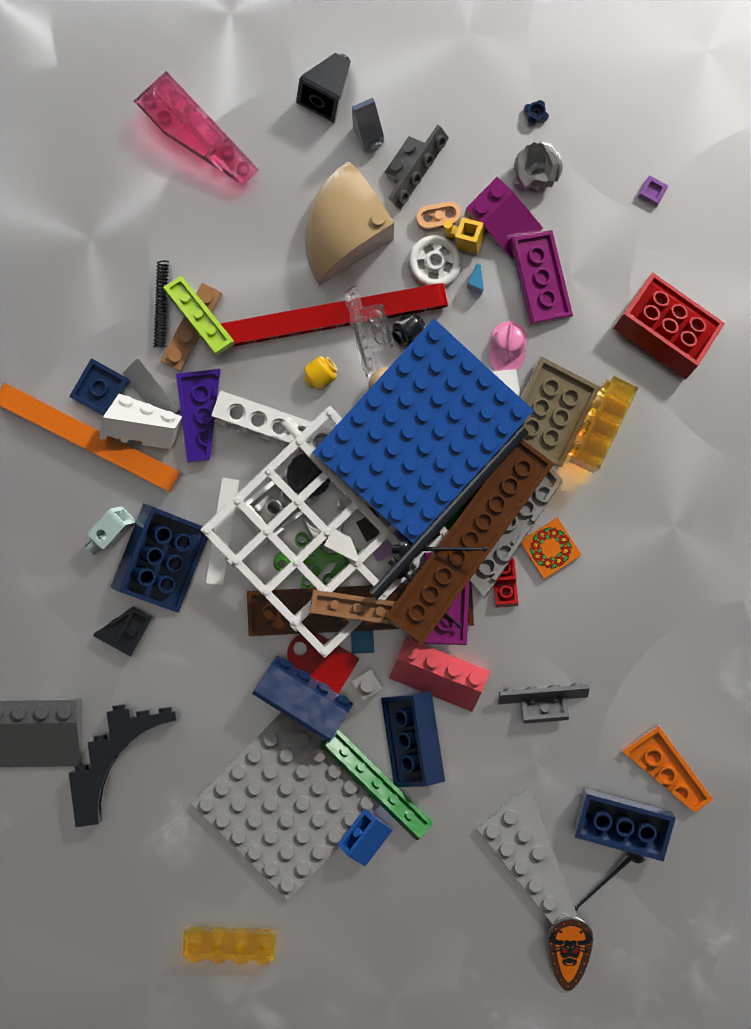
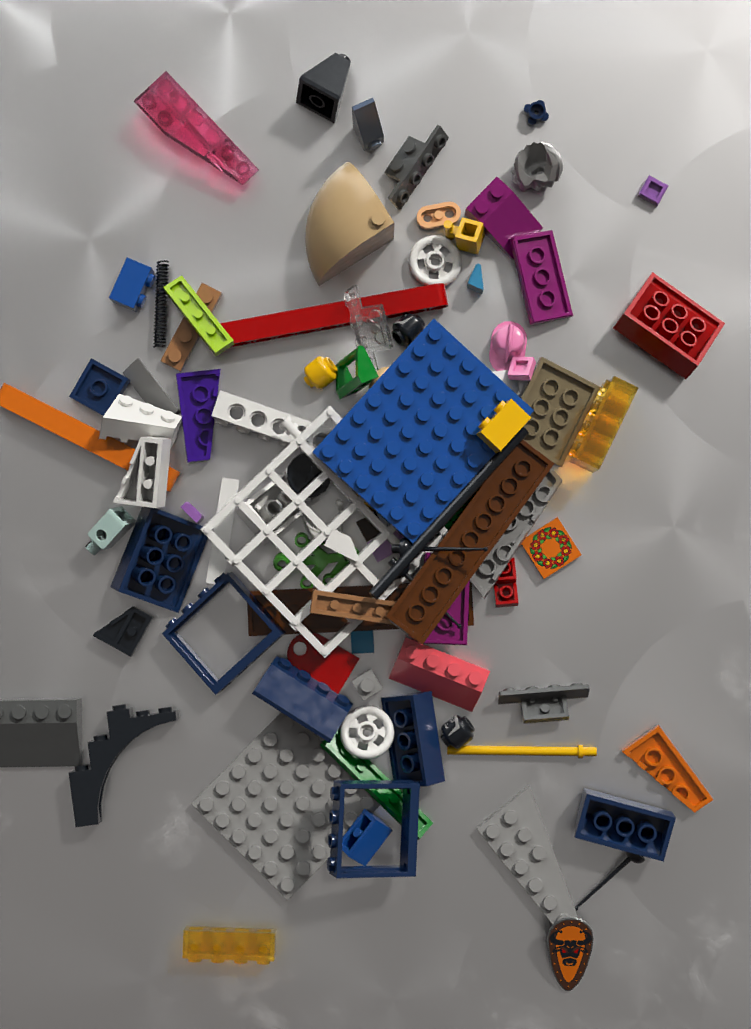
(132, 285): none -> blue brick
(147, 475): none -> white wedge
(189, 611): none -> dark blue window
(192, 512): none -> medium lavender tile
(351, 744): none -> white plate
(364, 373): none -> green tile
(409, 830): none -> dark blue window
(457, 732): none -> black head
(503, 425): none -> yellow brick
(521, 368): none -> bright pink plate
(579, 751): none -> yellow bar

